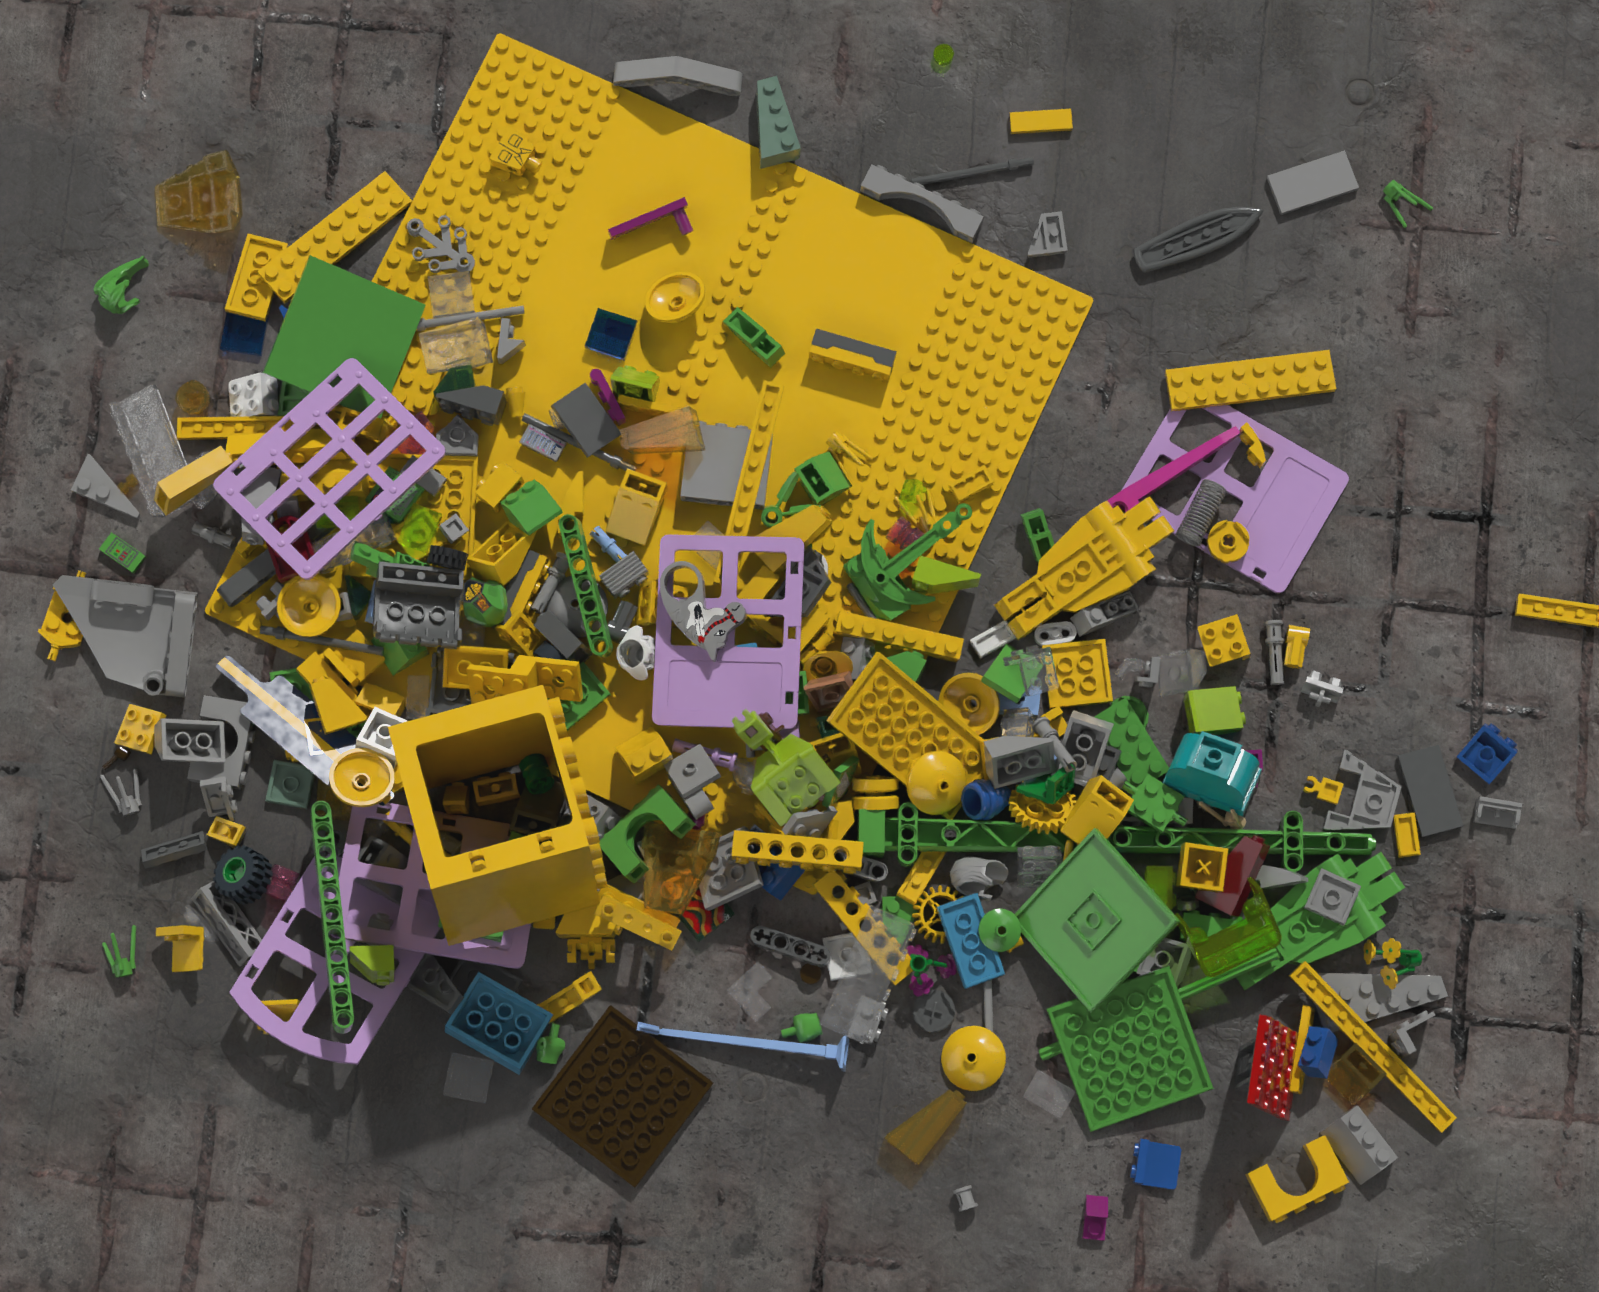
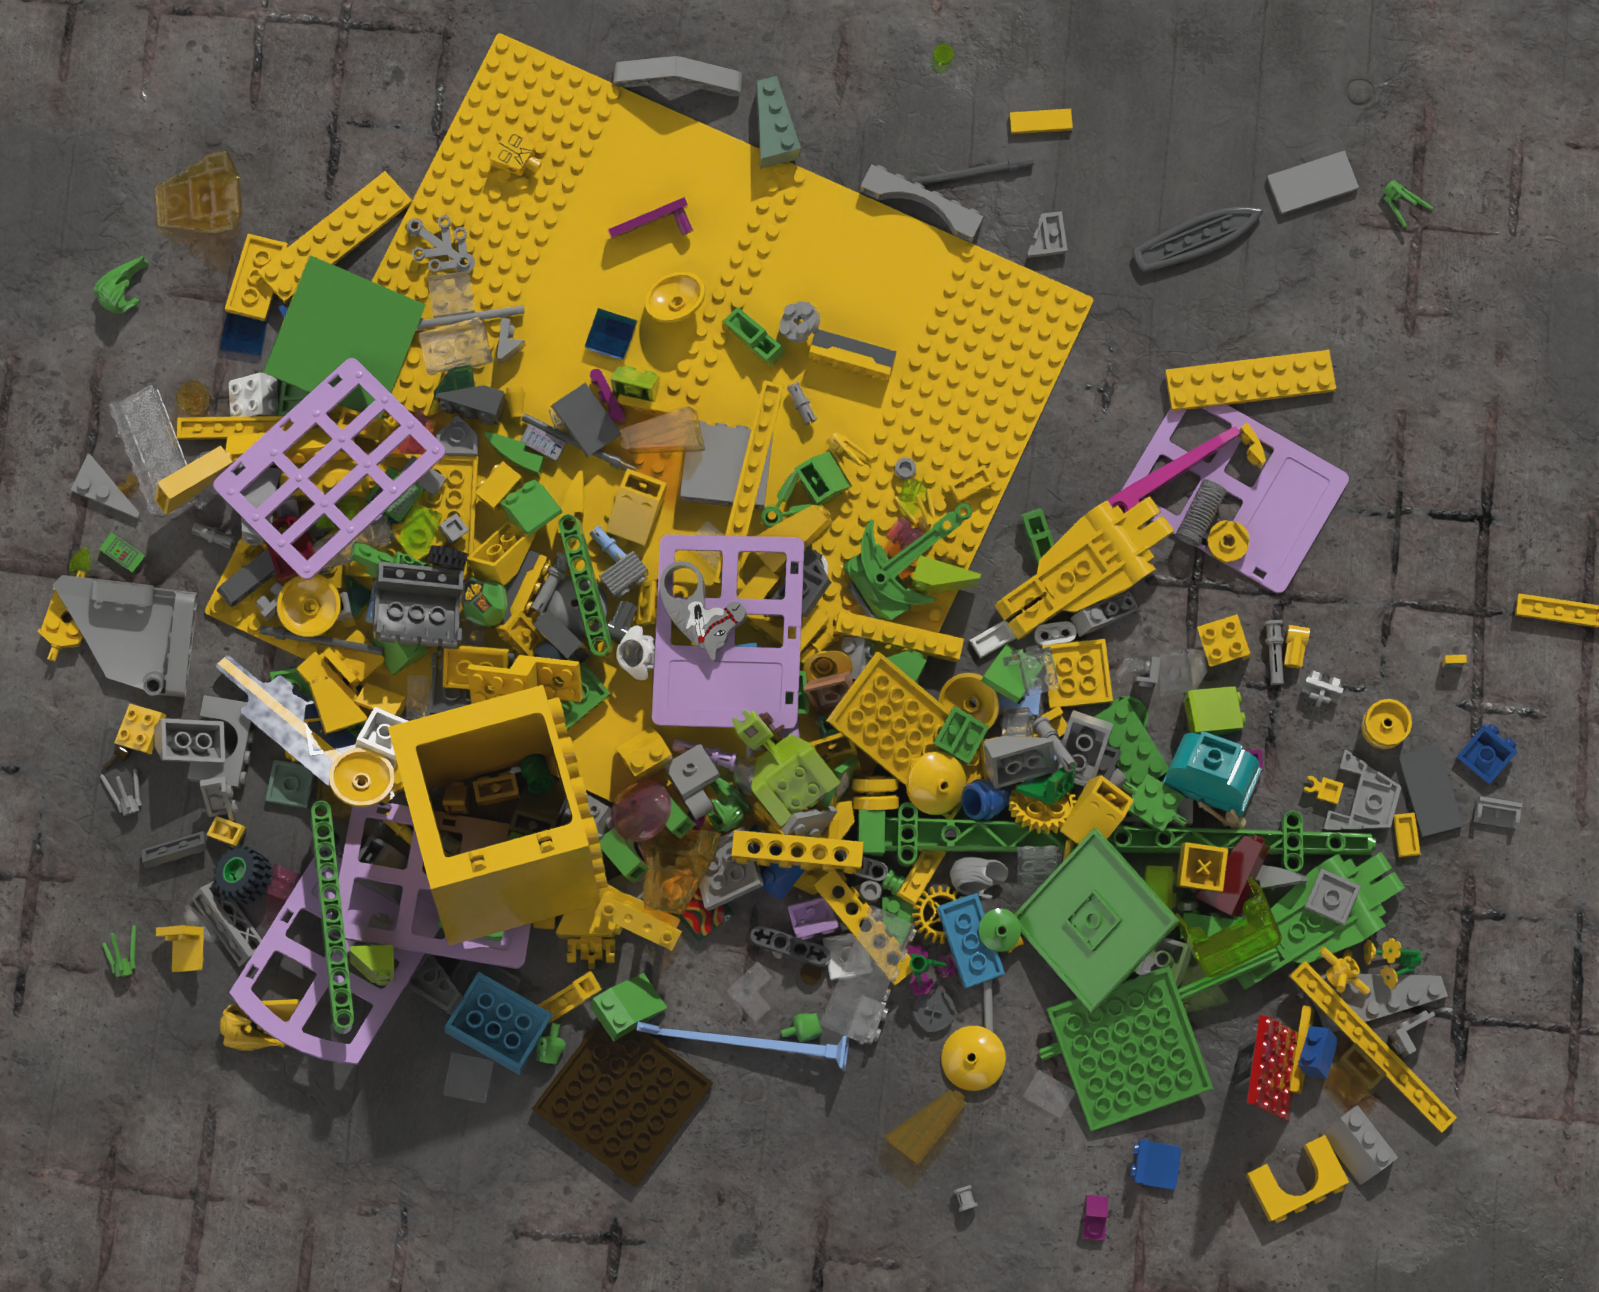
(80, 560): none -> clear neon green tile
(239, 1033): none -> yellow hair
(515, 453): none -> bright green slope
(626, 1005): none -> bright green slope
(647, 816): none -> clear pink dish
(730, 807): none -> bright green hair
(792, 315): none -> light grey plate
(801, 403): none -> light grey pin
(811, 918): none -> lavender bracket
(870, 891): none -> light grey tile
(893, 882): none -> bright green wheel
(905, 468): none -> light grey tile
(961, 735): none -> bright green slope
(1343, 971): none -> yellow bar
(1375, 730): none -> yellow wheel
(1454, 660): none -> yellow tile

